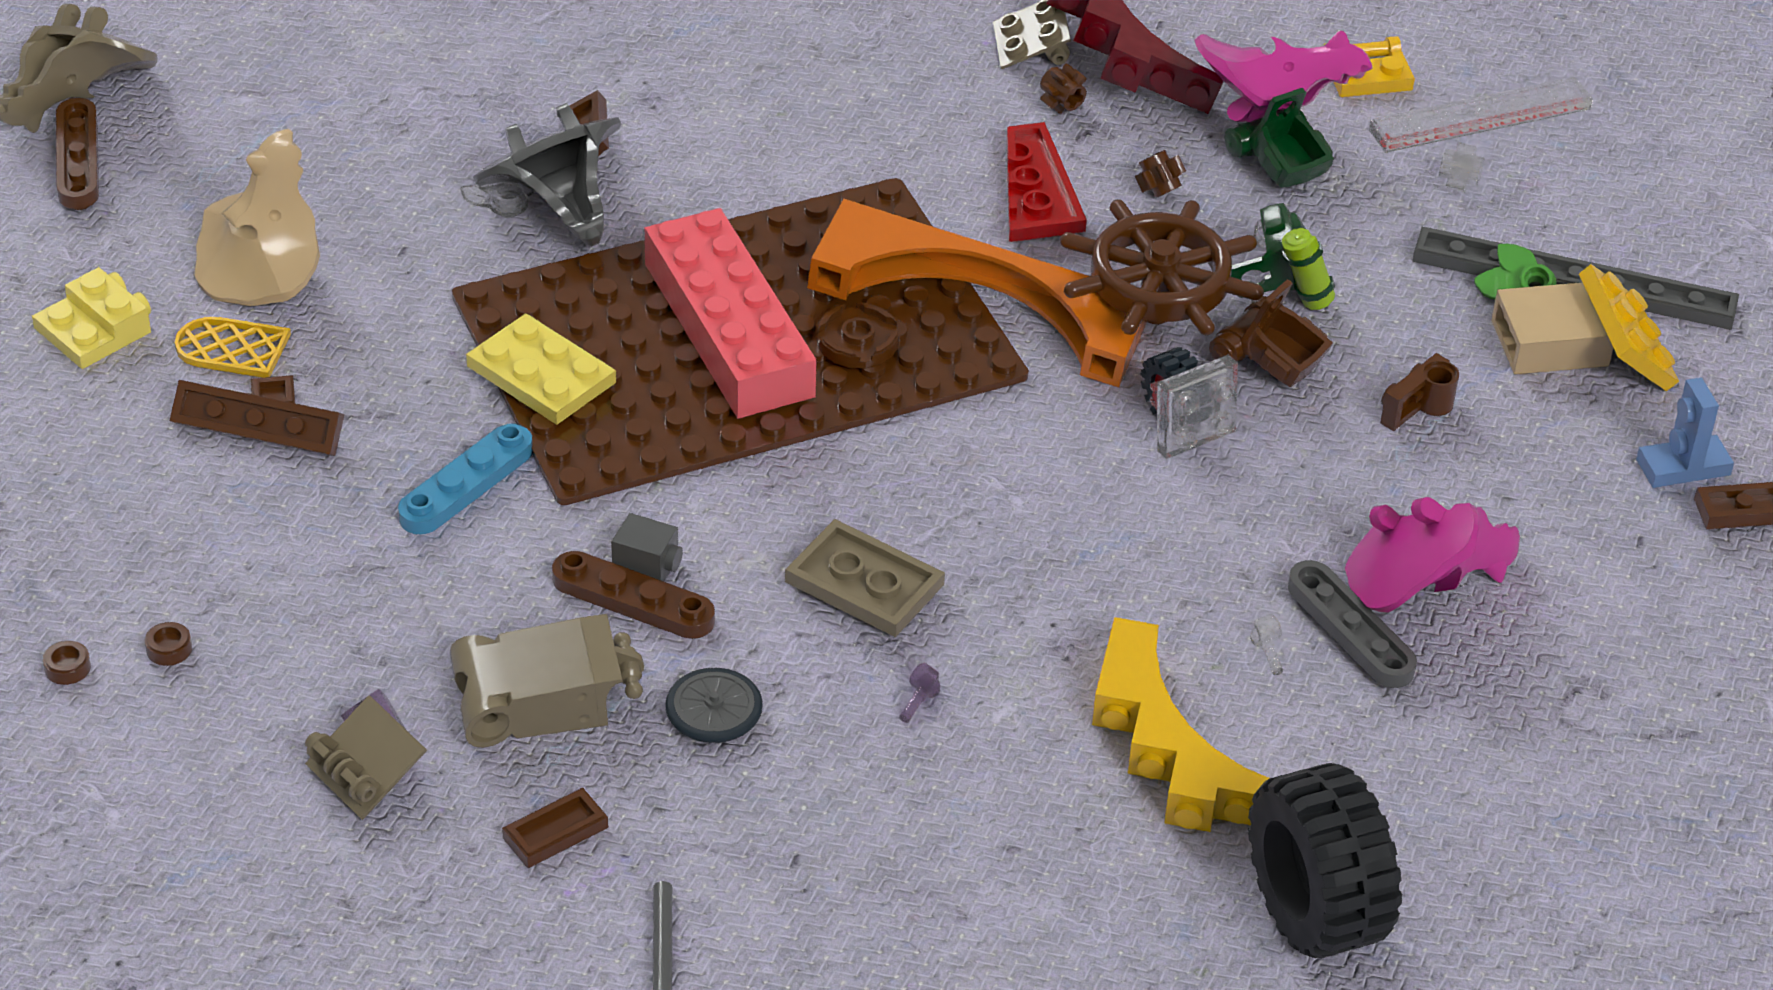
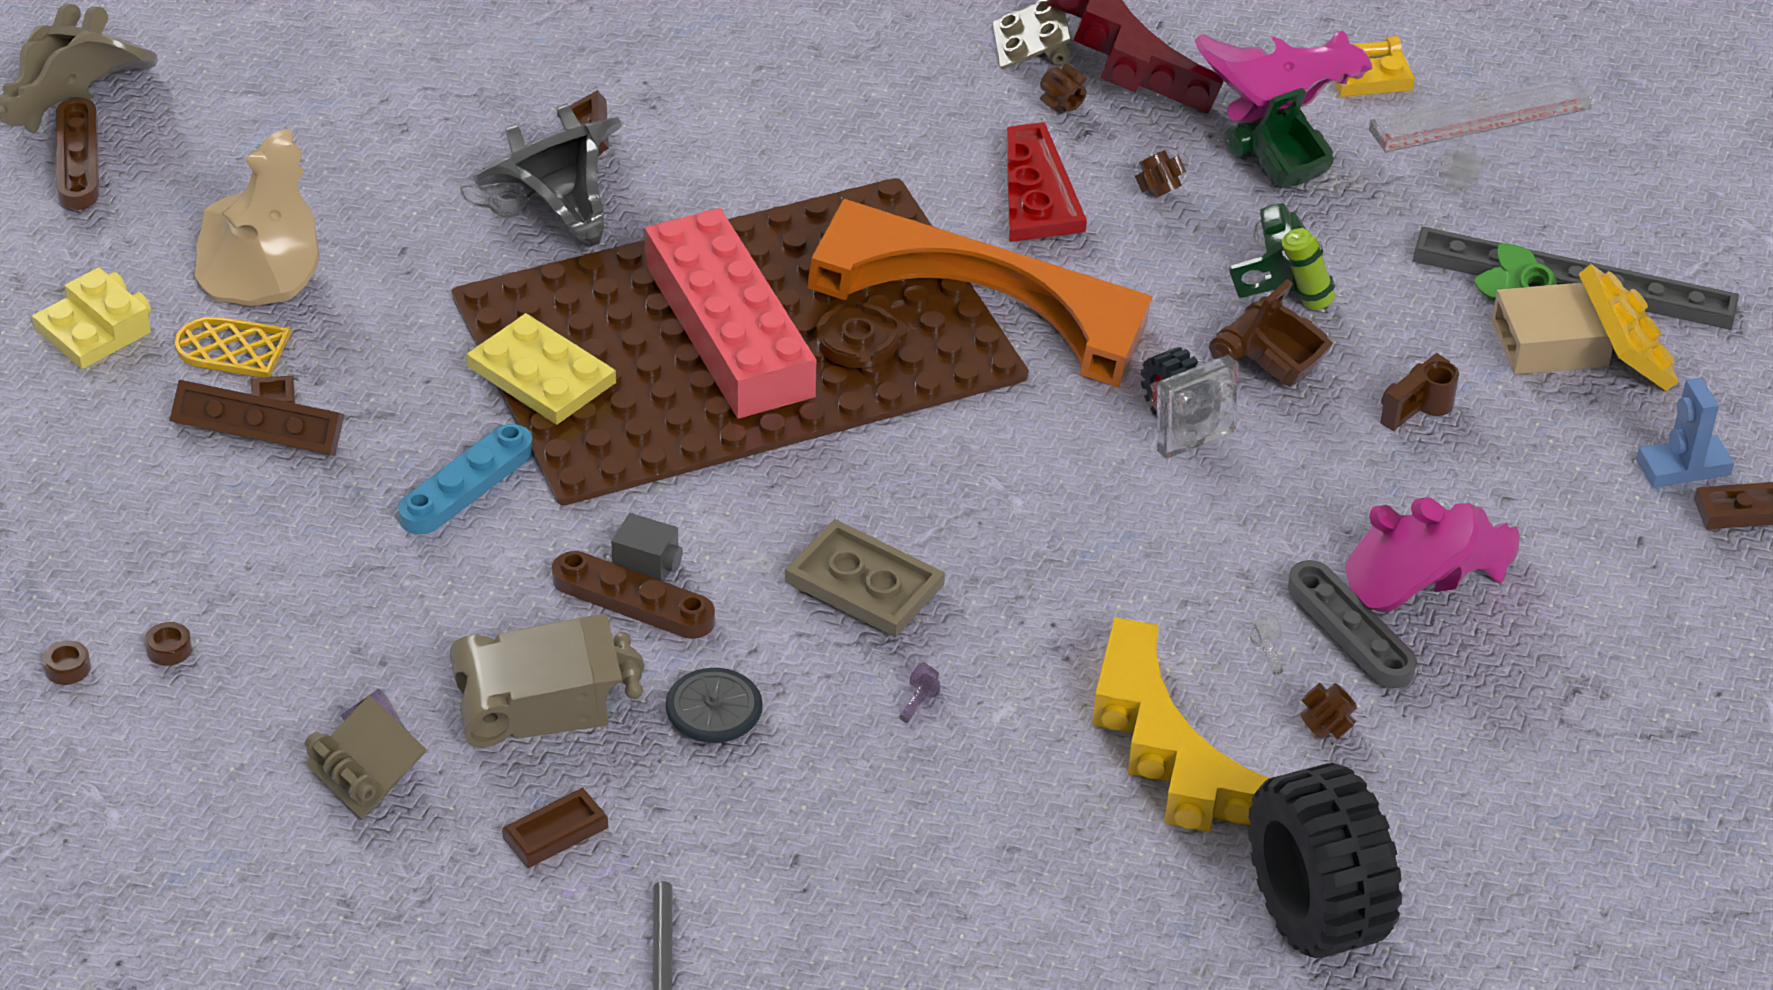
(1161, 267): reddish brown piece -> none
(1328, 711): none -> reddish brown gear

